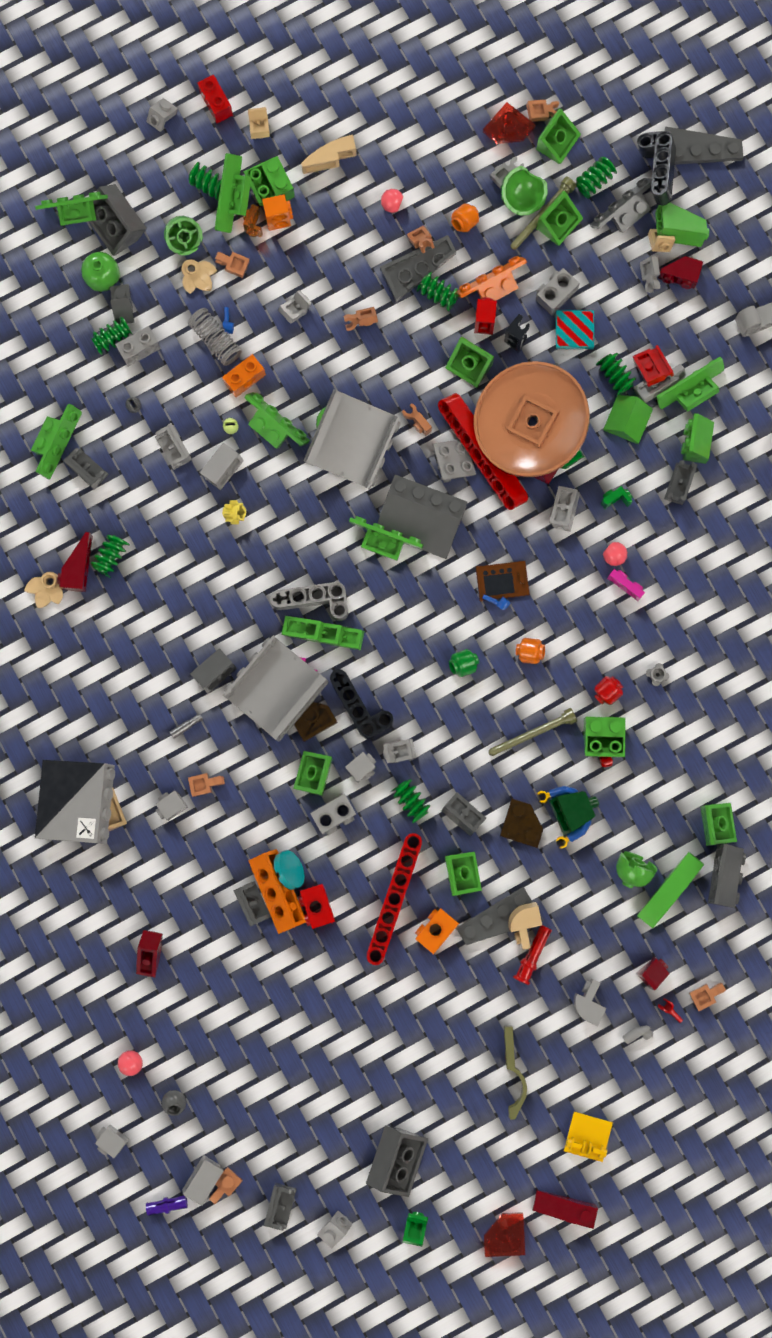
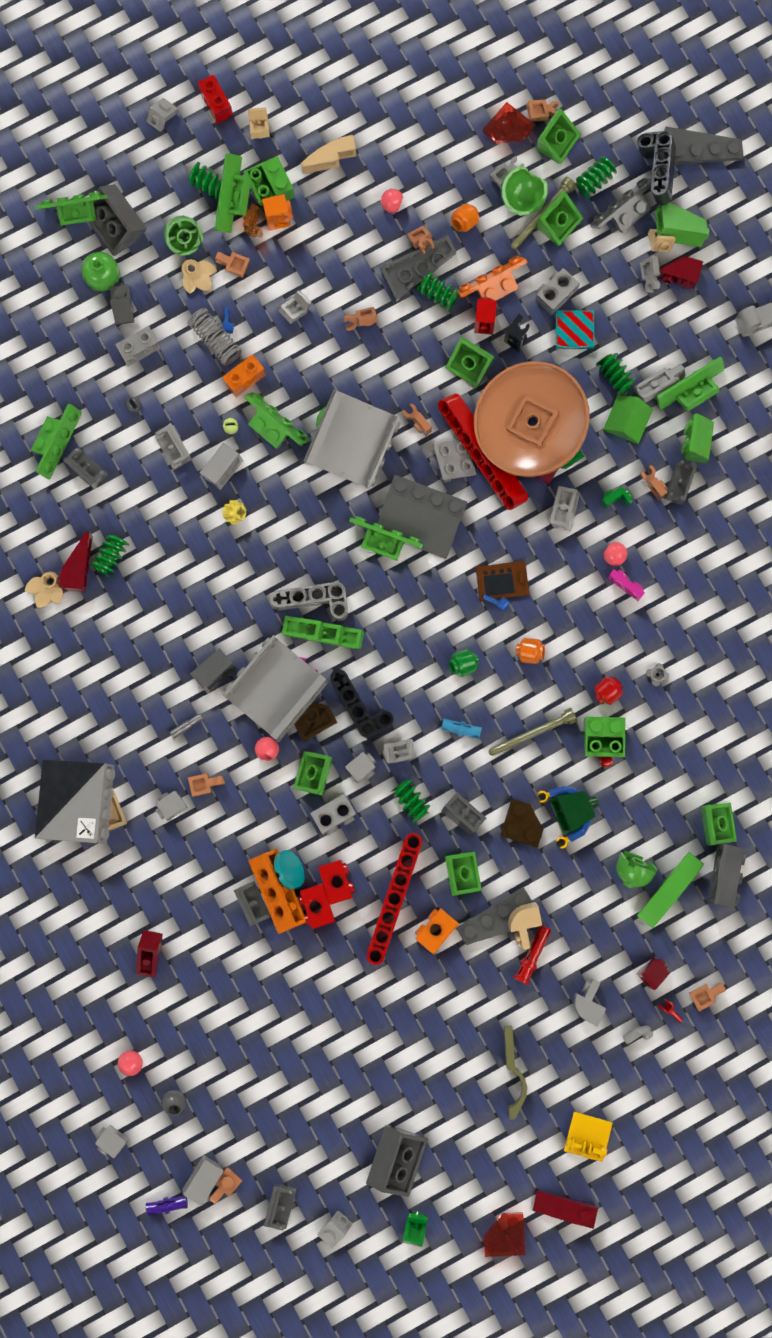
(111, 335): green piece -> none
(266, 749): none -> coral piece
(327, 873): none -> red brick
(461, 728): none -> dark azure pin
(653, 366): red plate -> none
(657, 487): none -> nougat plate

